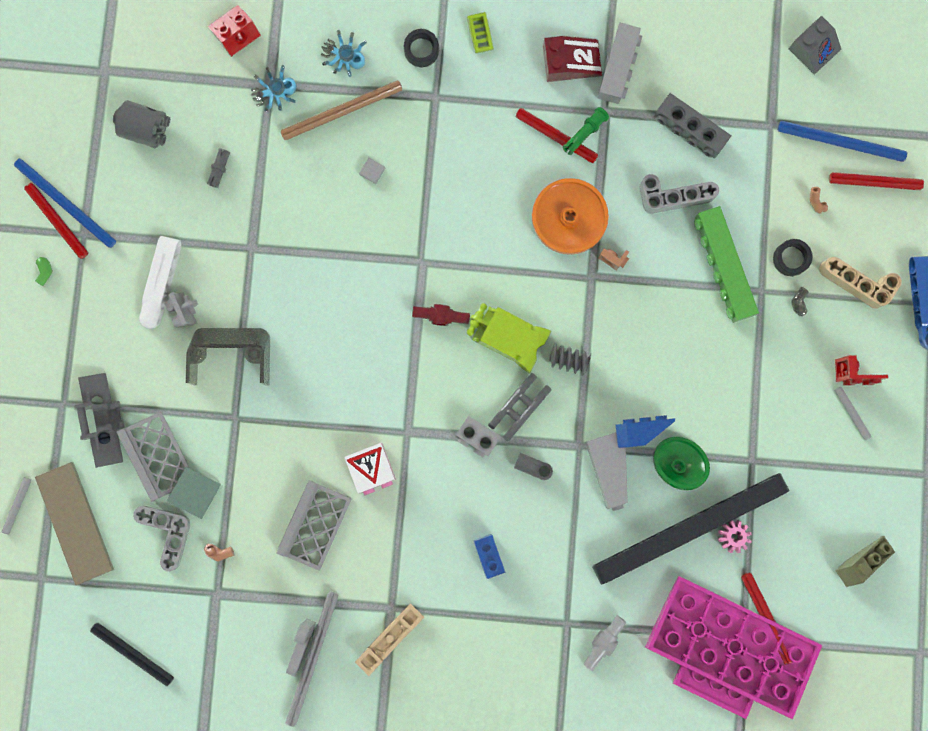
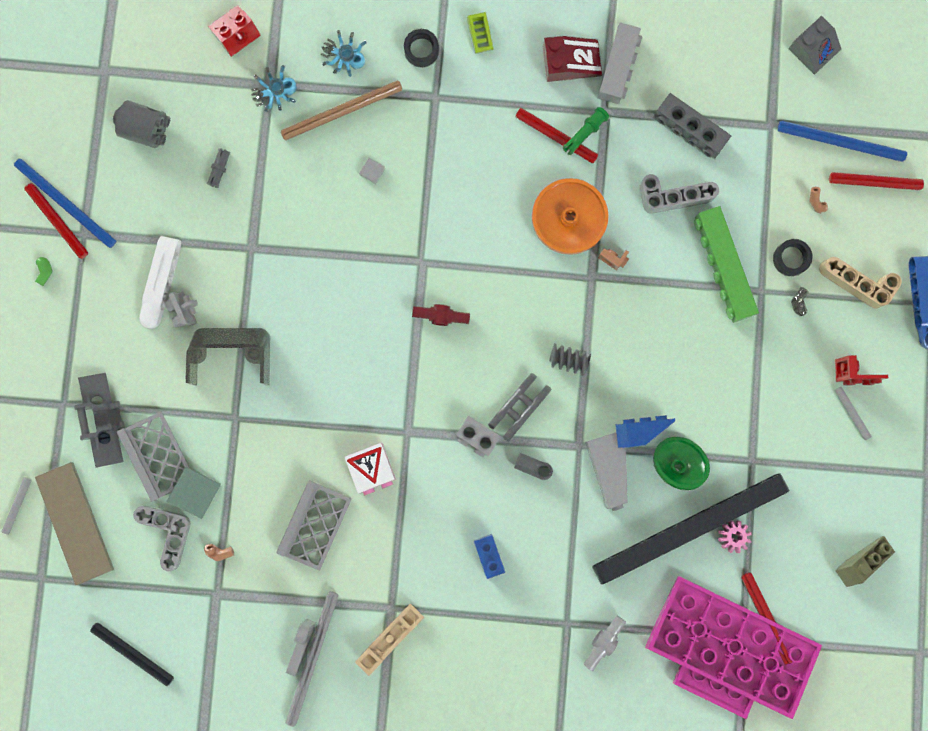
(508, 335): lime piece -> none

